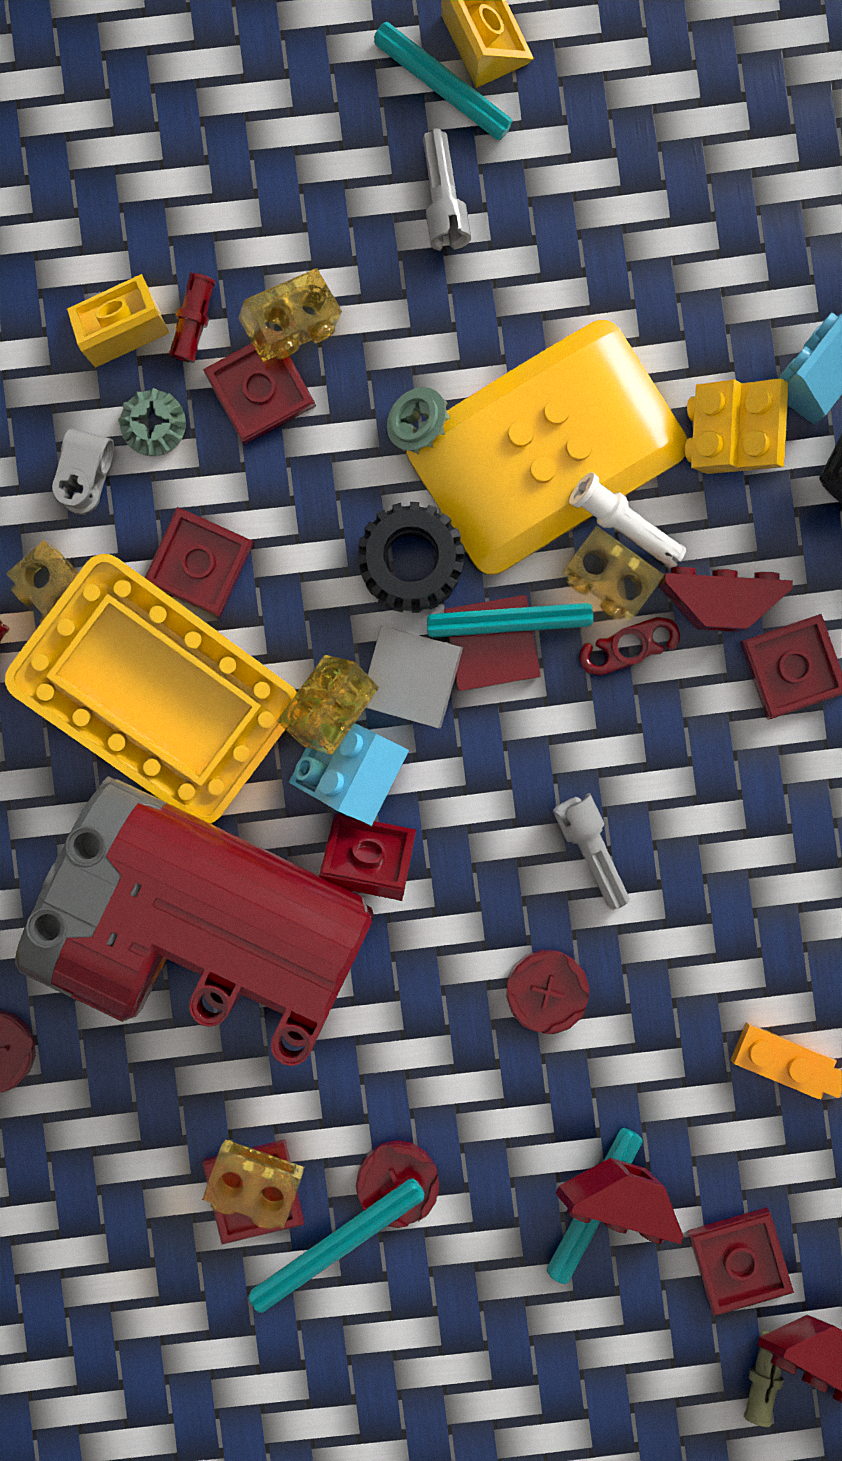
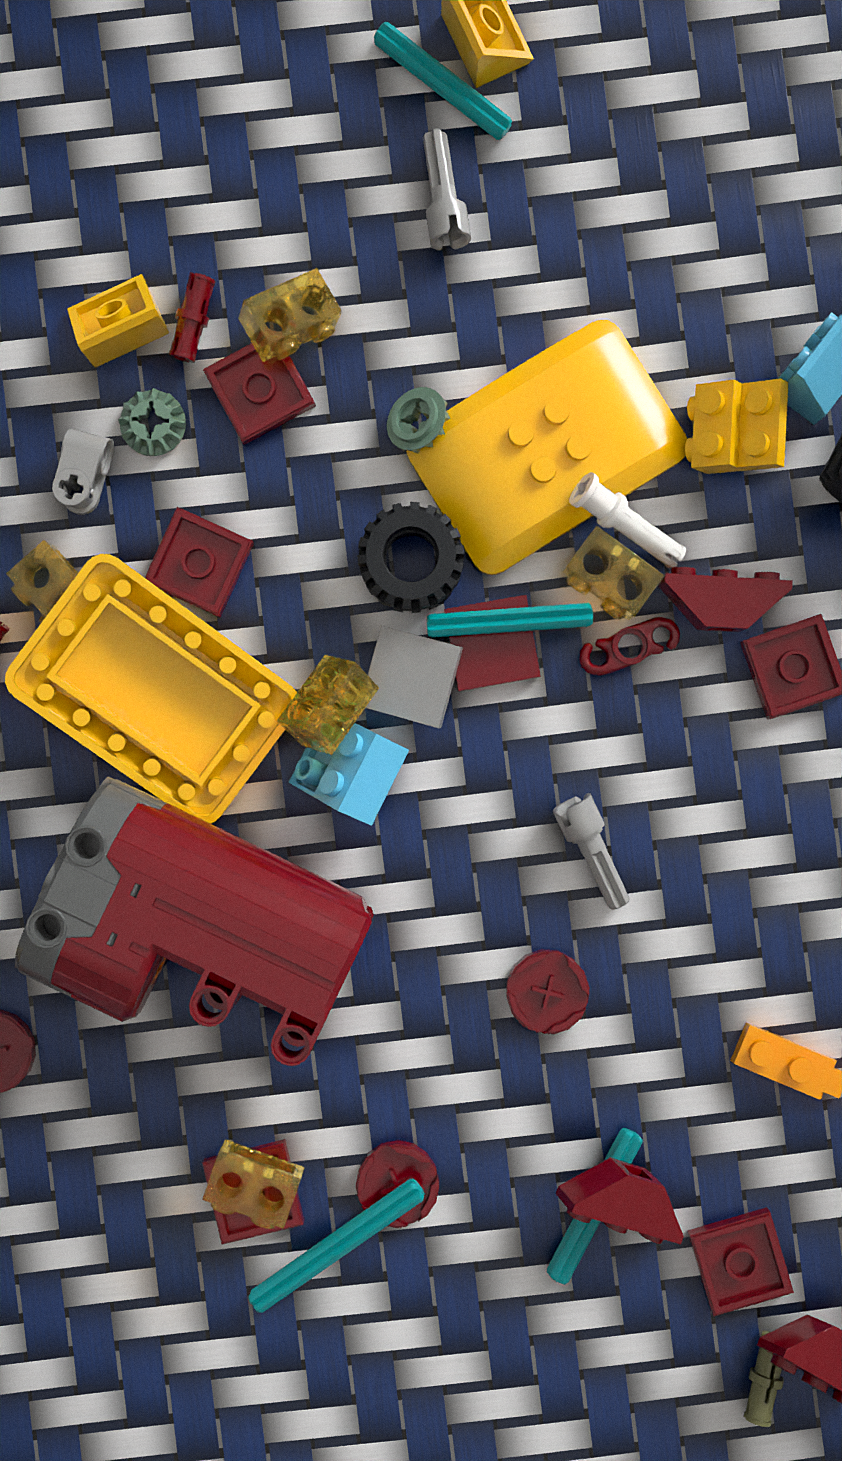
(368, 857): dark red tile -> none

